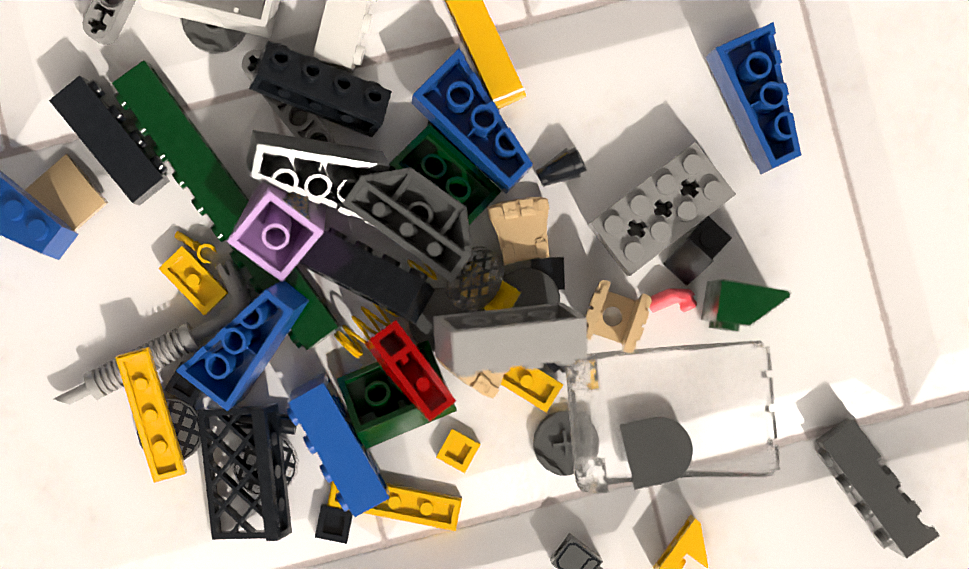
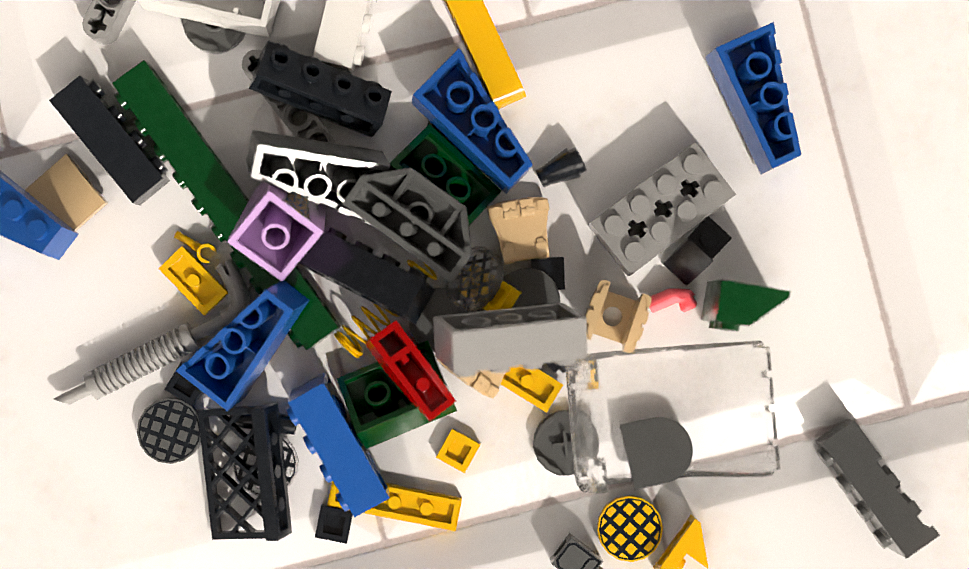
(151, 414): yellow tile -> none
(629, 528): none -> tile

